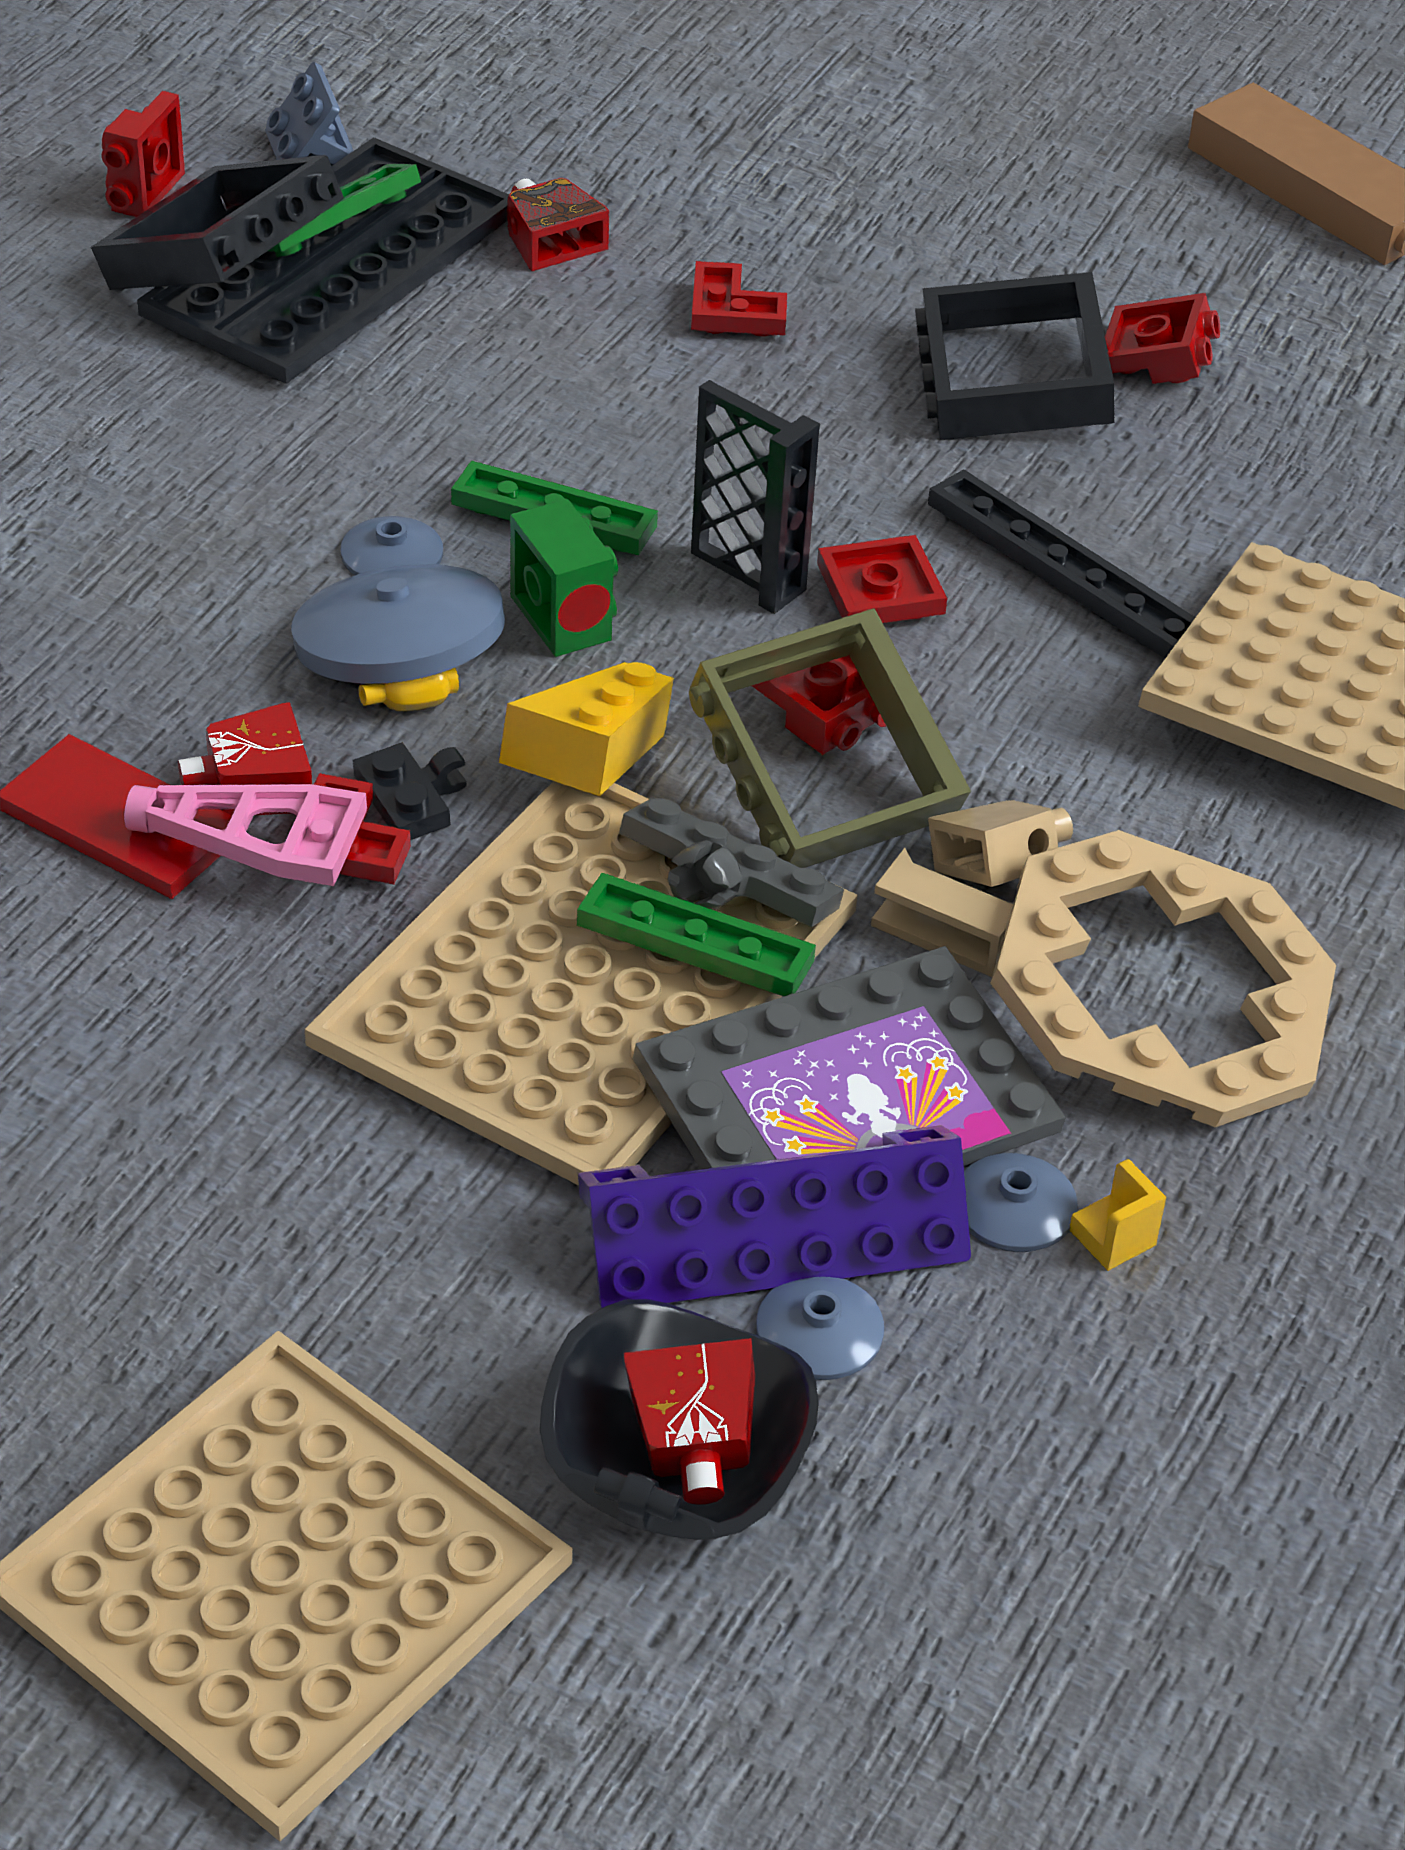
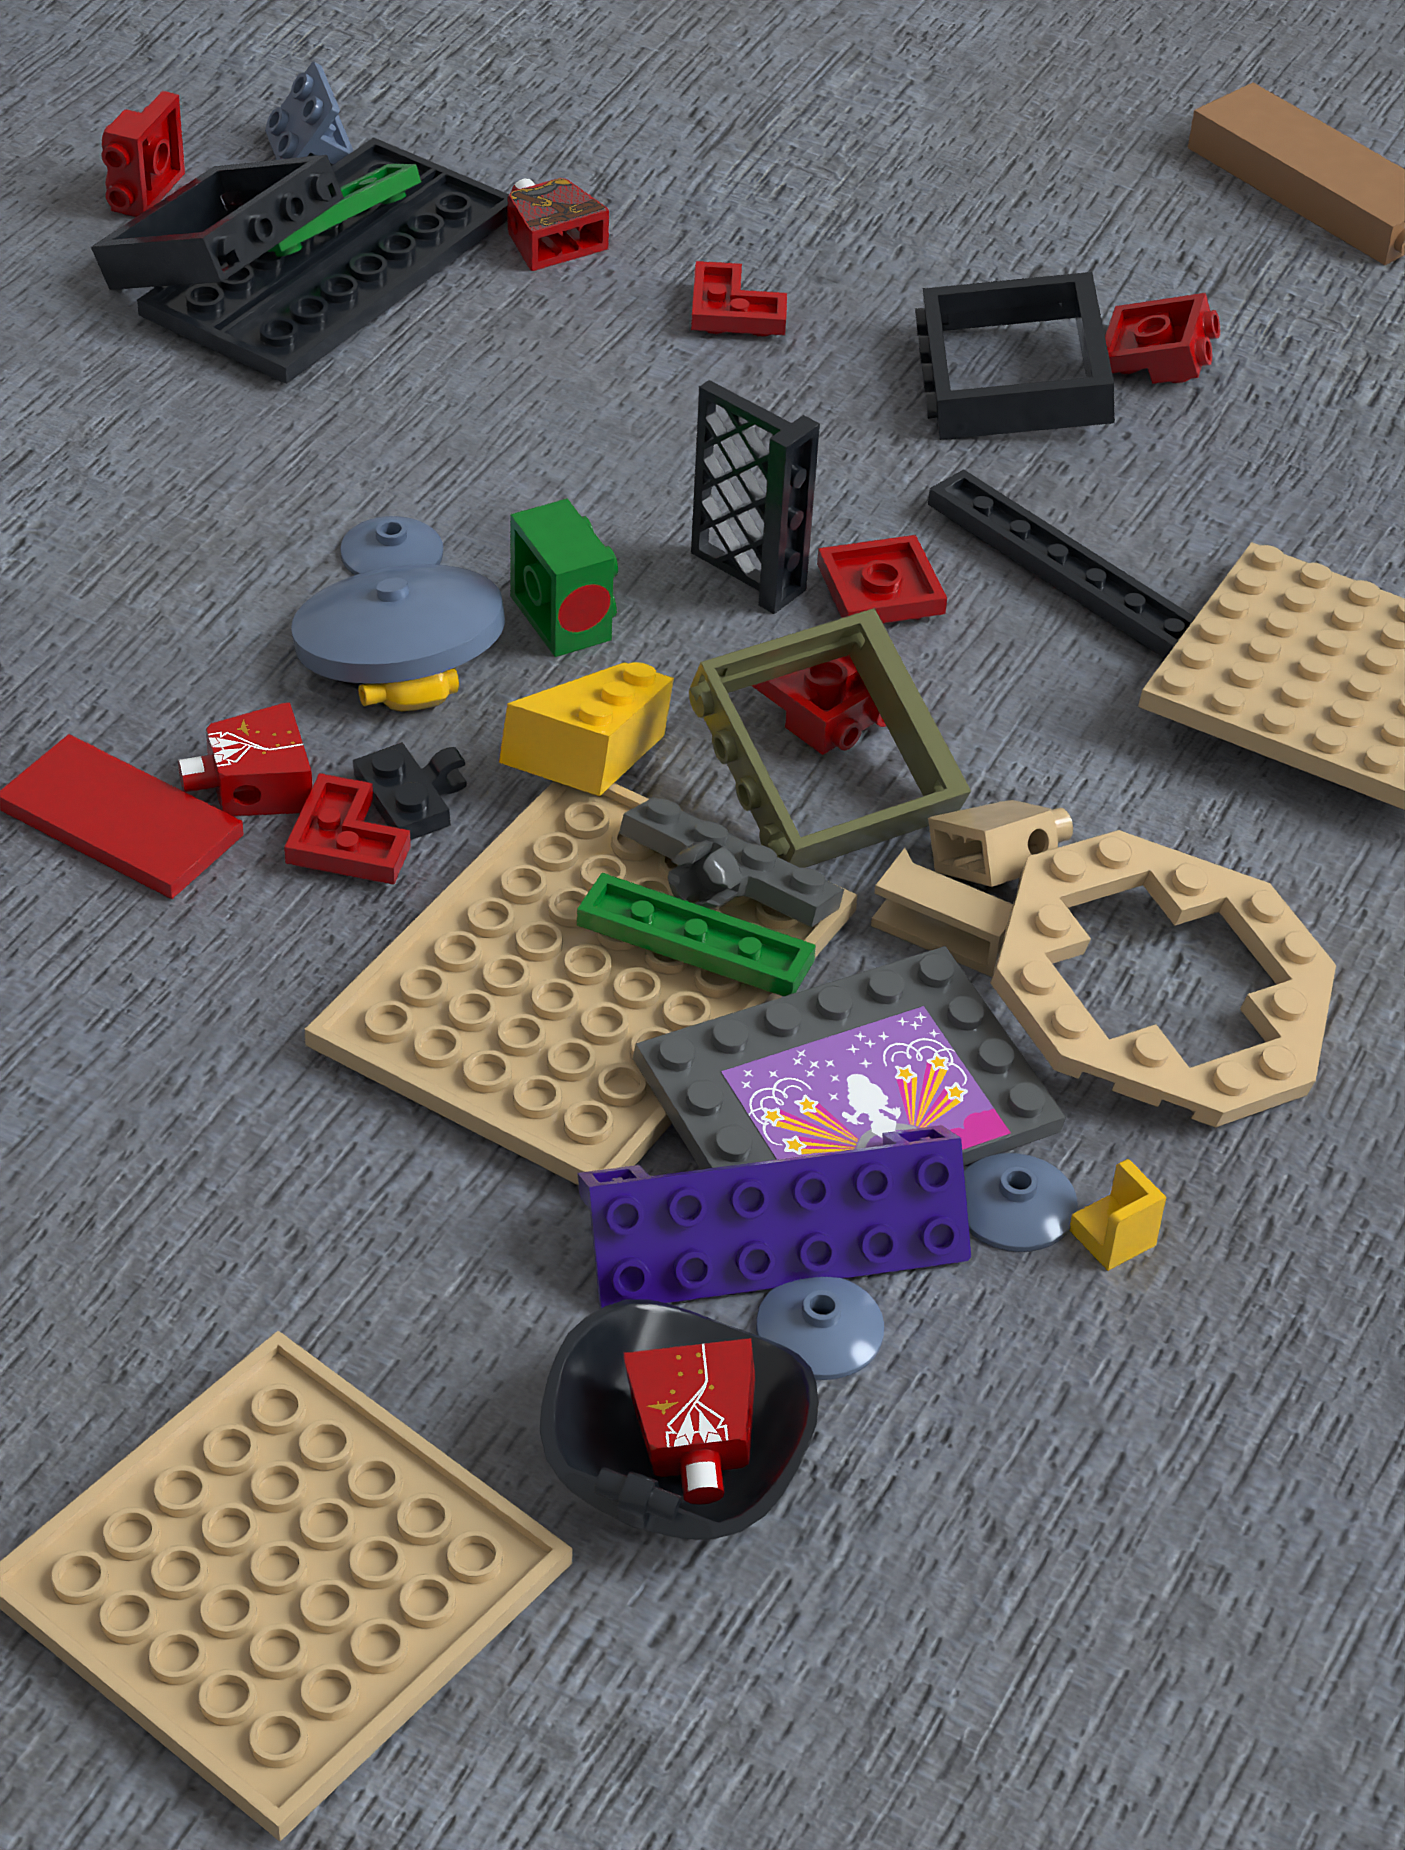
(314, 847): bright pink plate -> none
(505, 492): green plate -> none

